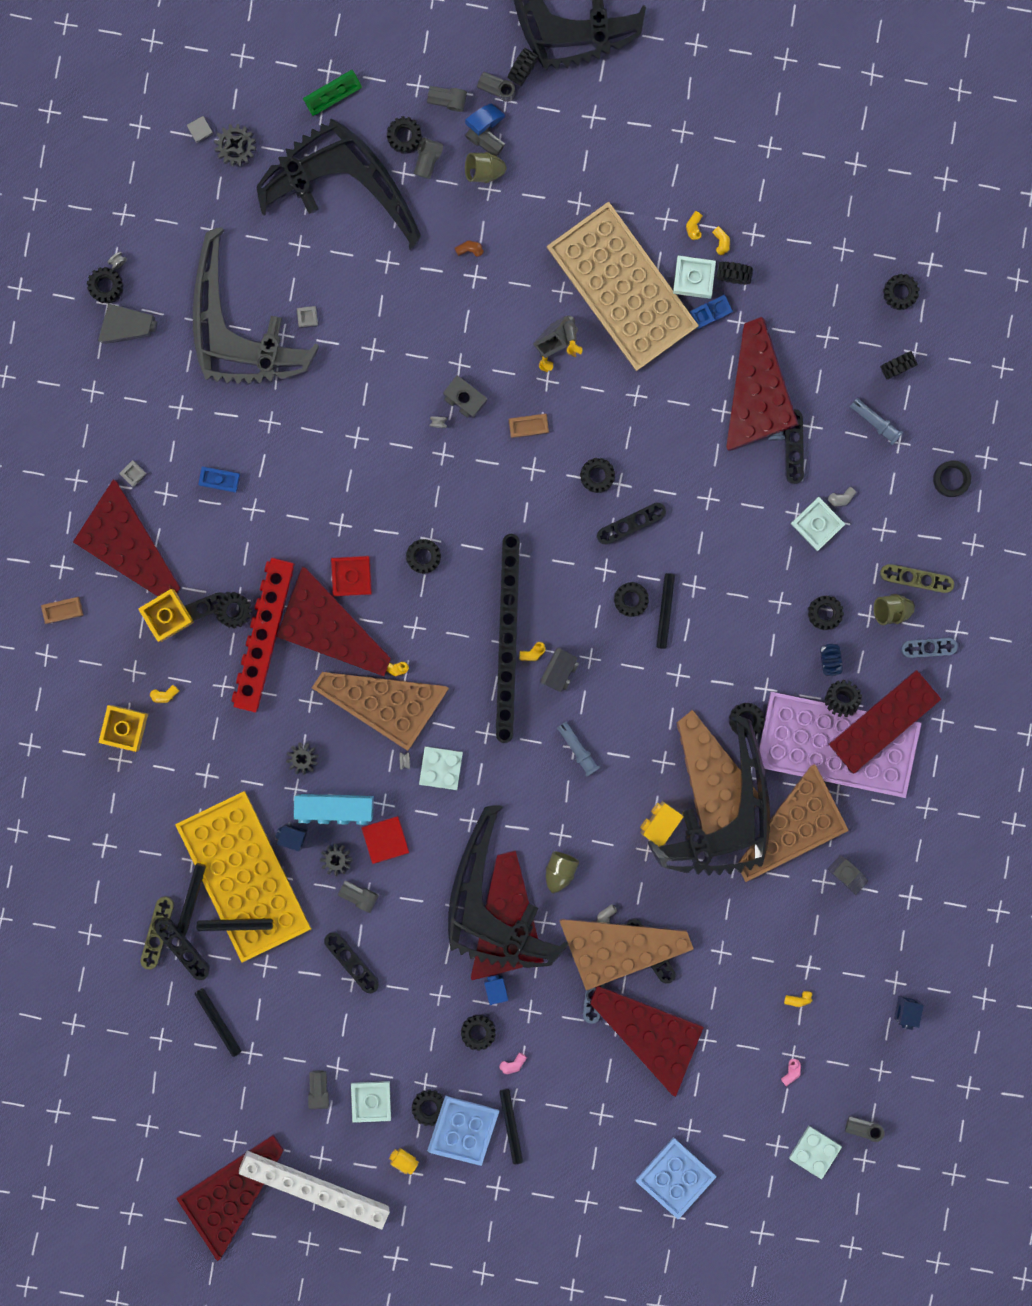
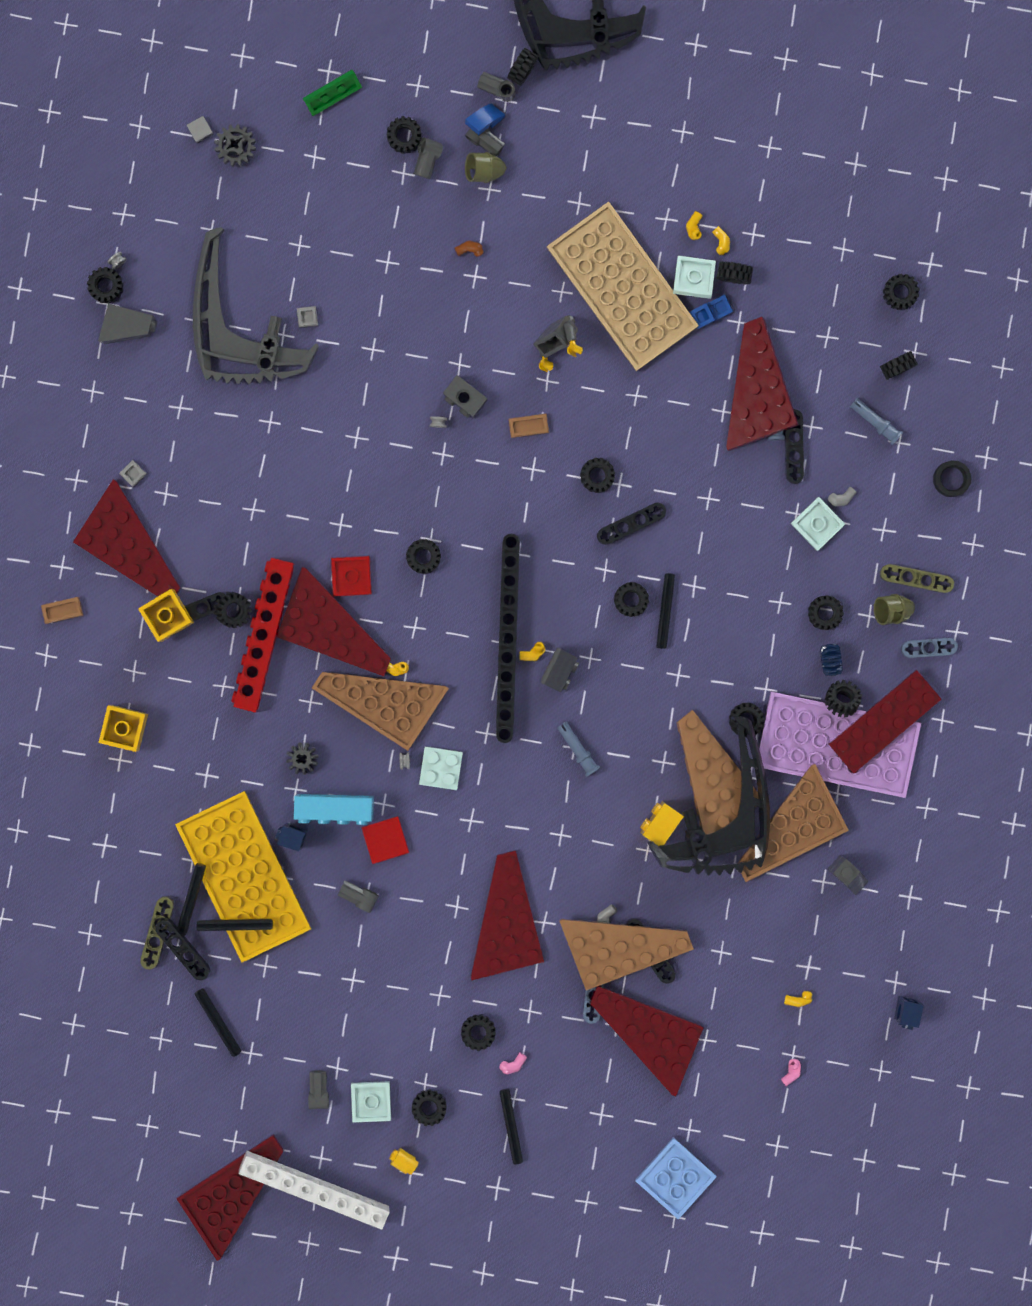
(163, 697): yellow arm -> none
(219, 479): blue plate -> none
(329, 856): dark grey gear -> none
(333, 160): black piece -> none
(354, 960): black beam -> none
(452, 99): dark grey piece -> none
(463, 1130): light blue plate -> none
(480, 921): black piece -> none
(496, 989): blue brick -> none
(560, 871): olive helmet -> none
(815, 1152): light aqua plate -> none
(862, 1128): dark grey piece -> none

